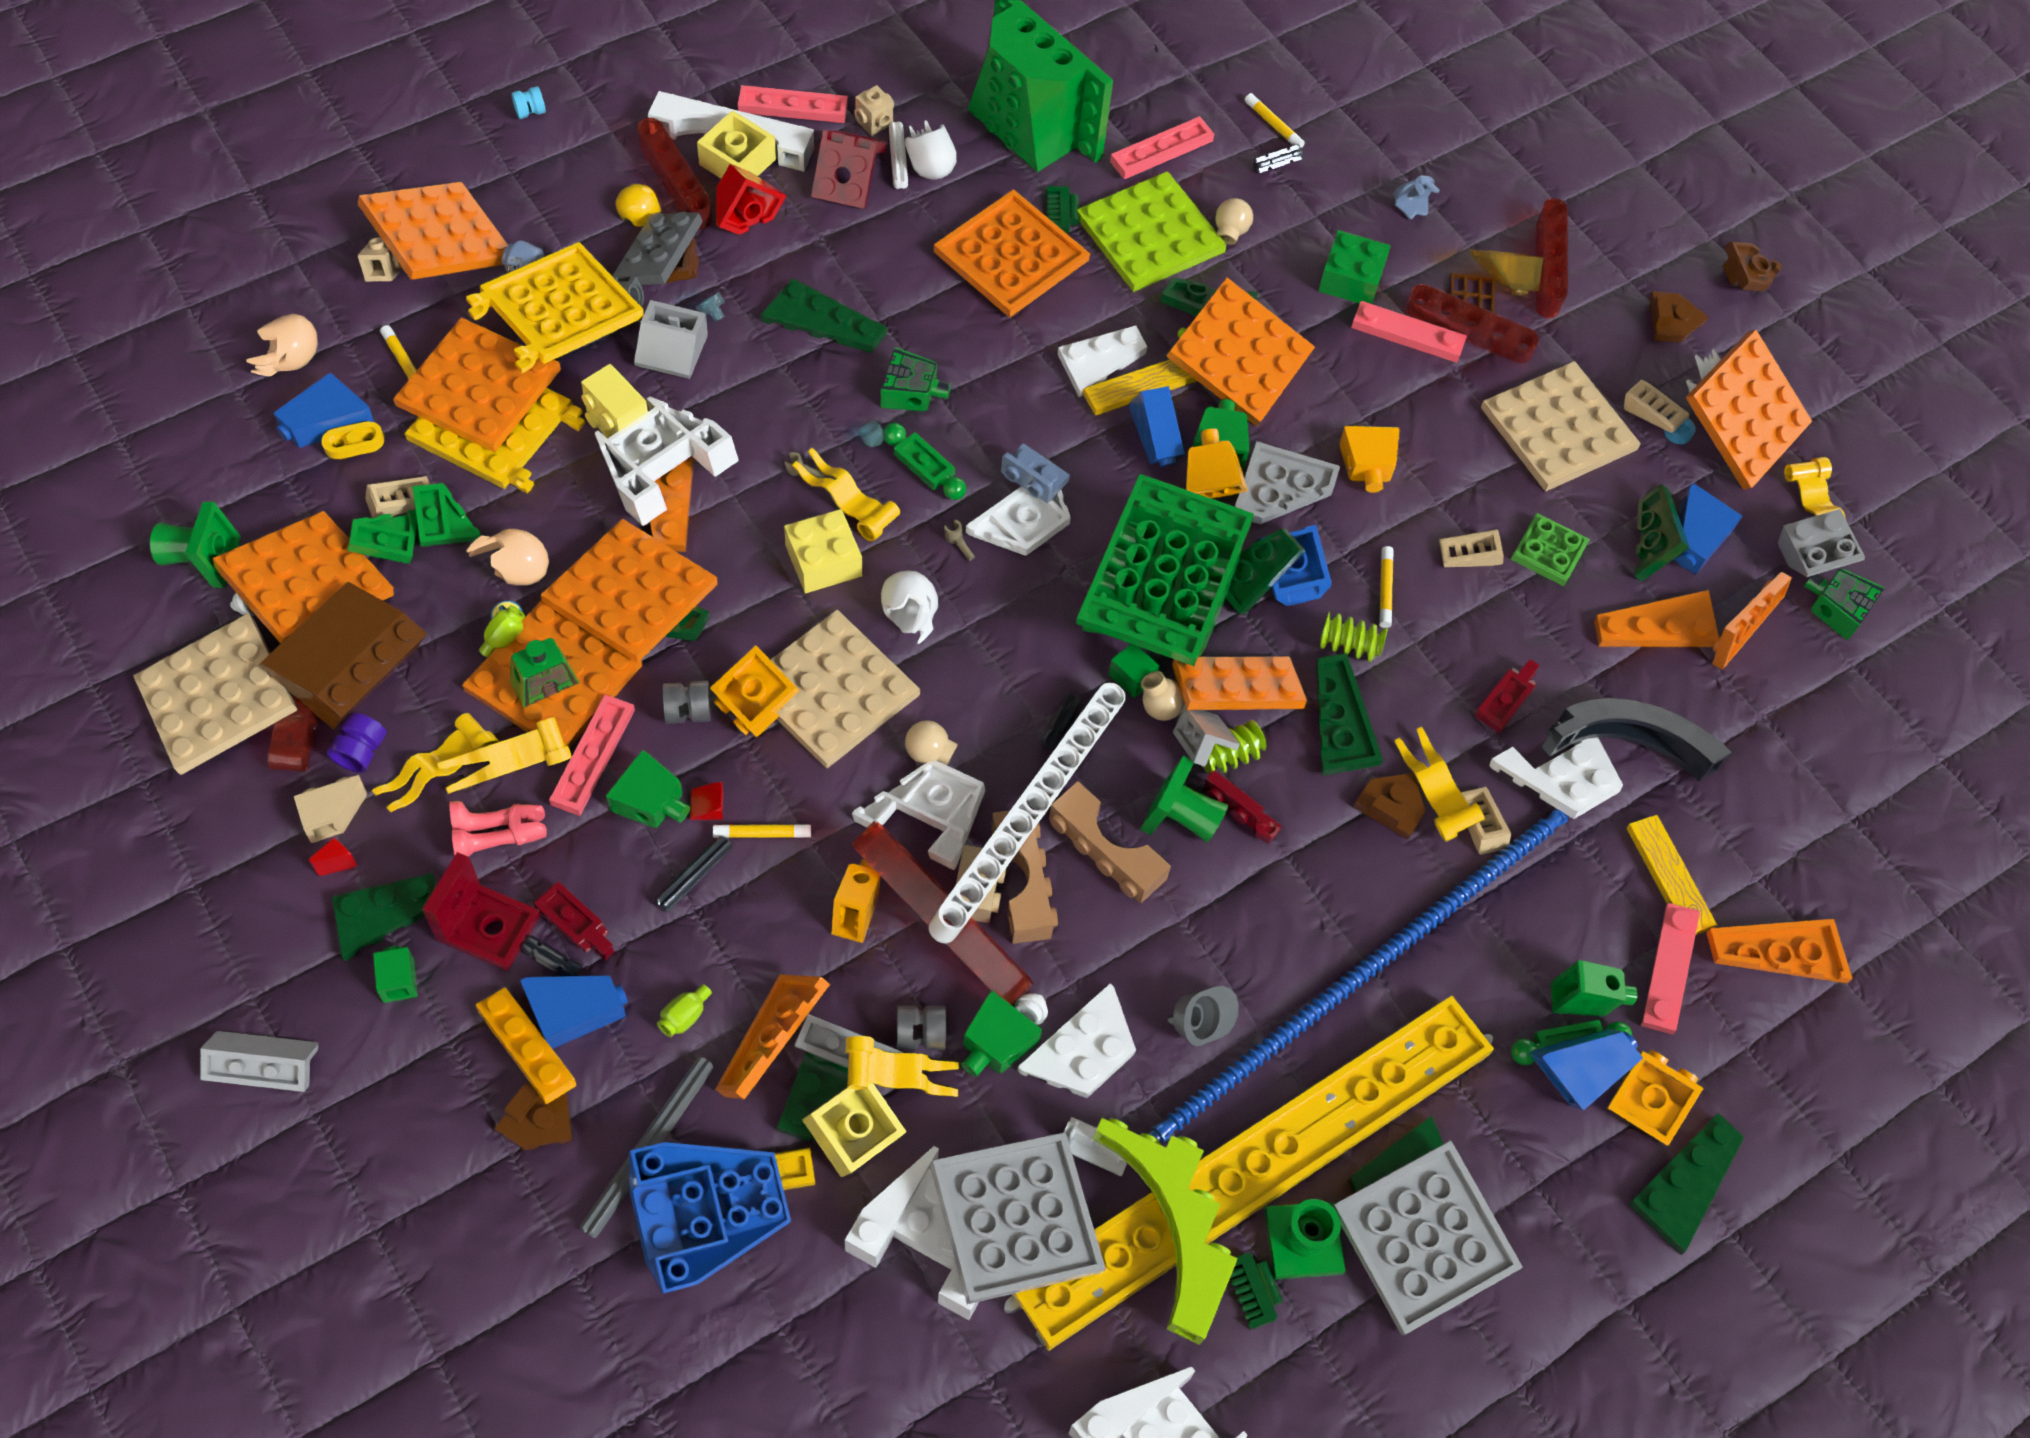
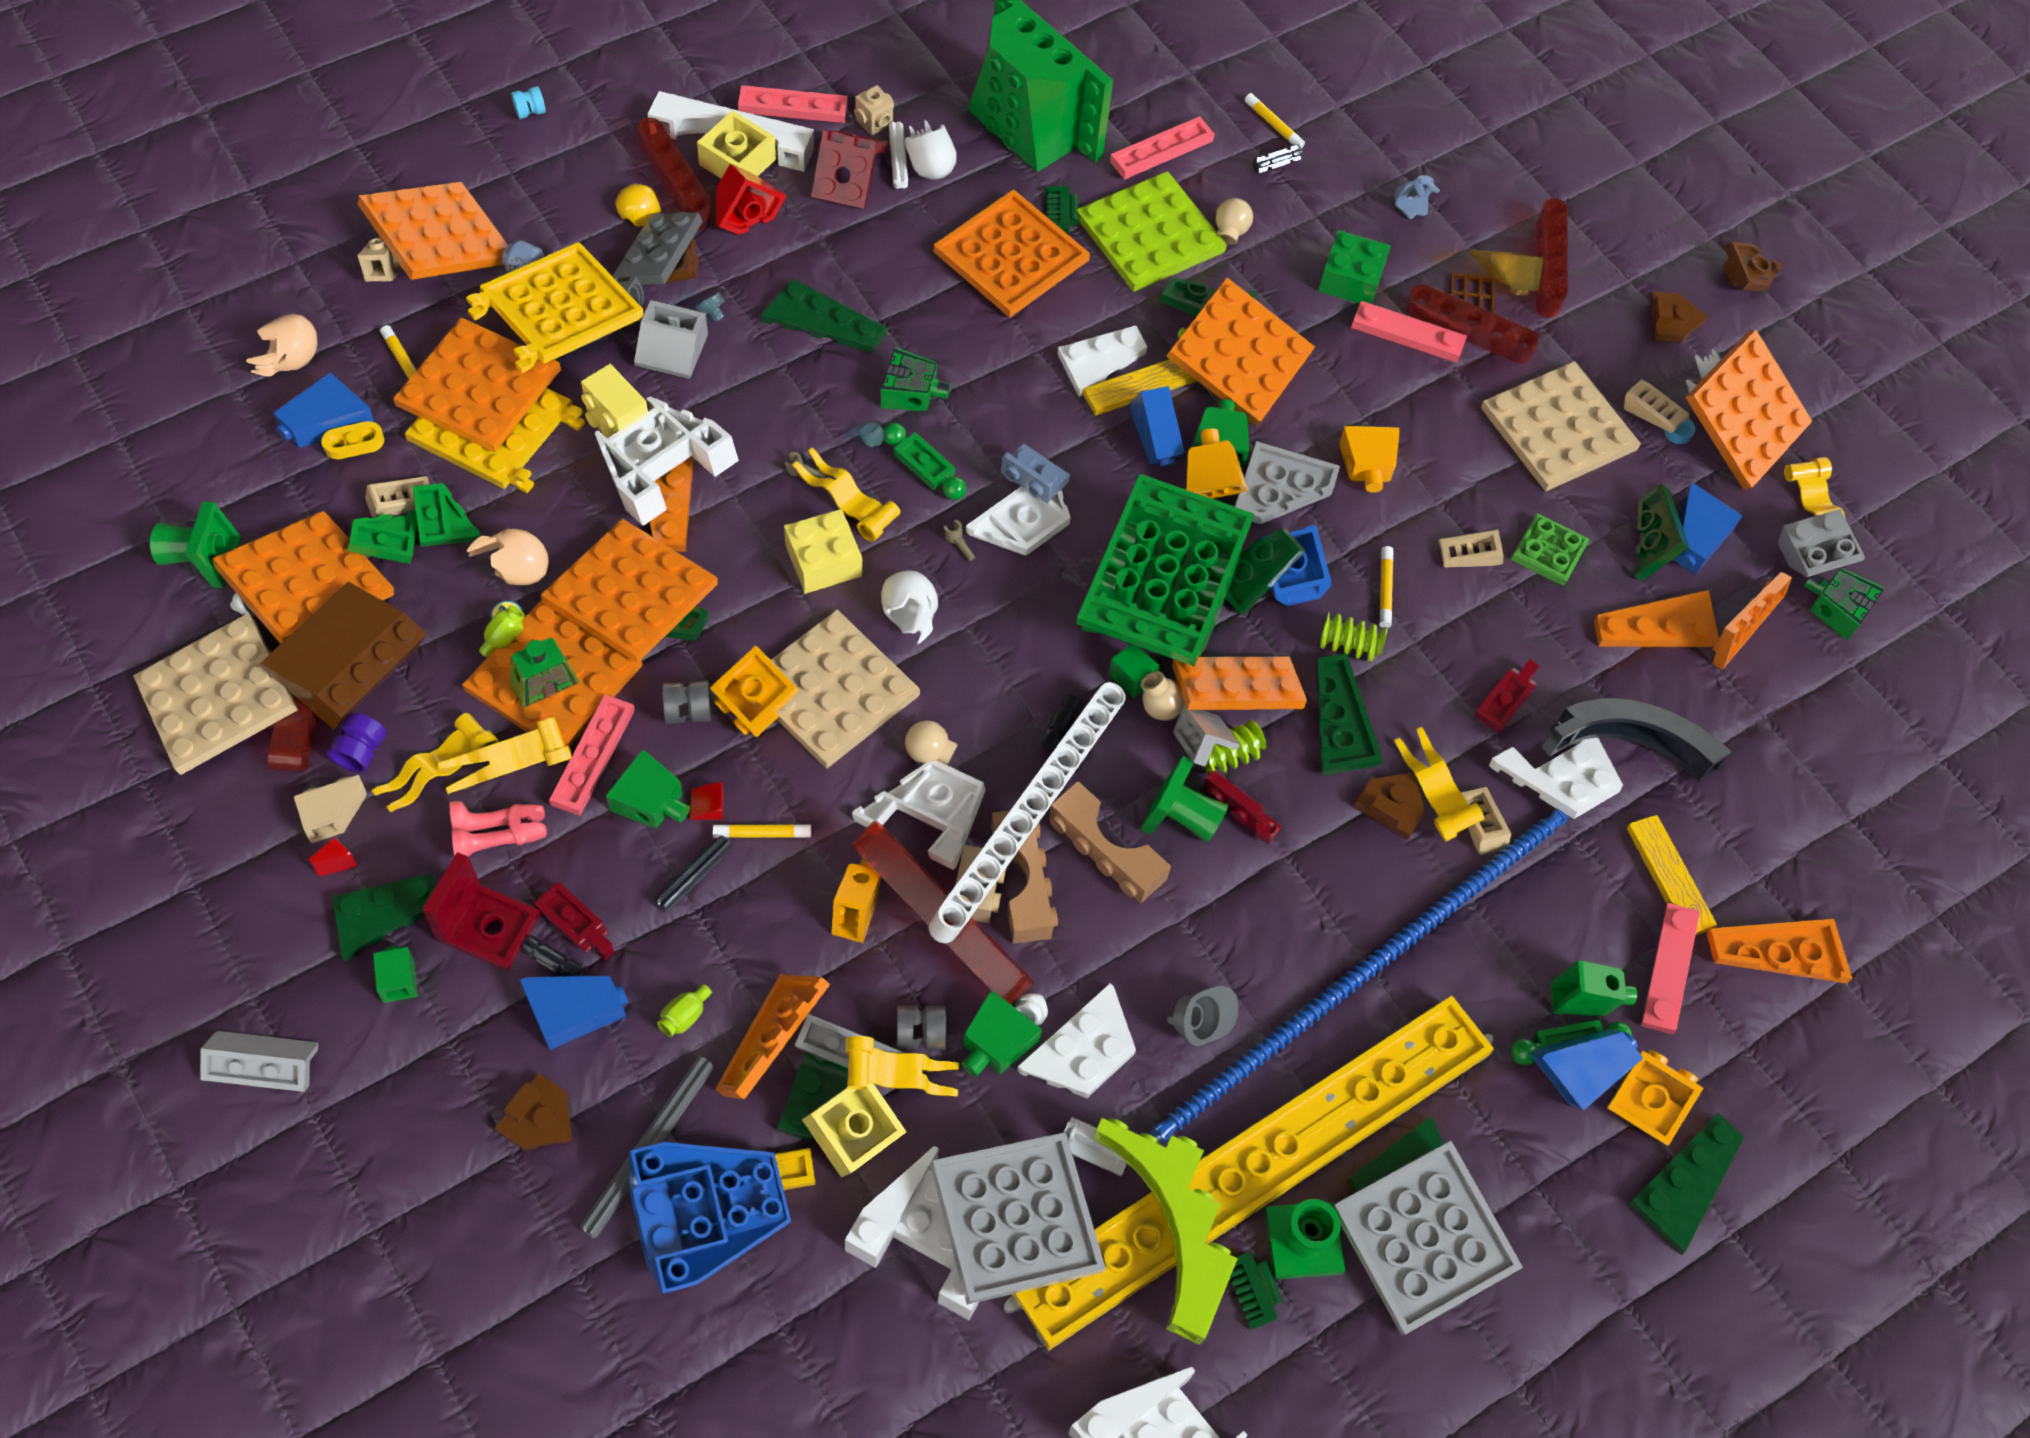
(526, 1045): light orange plate -> none

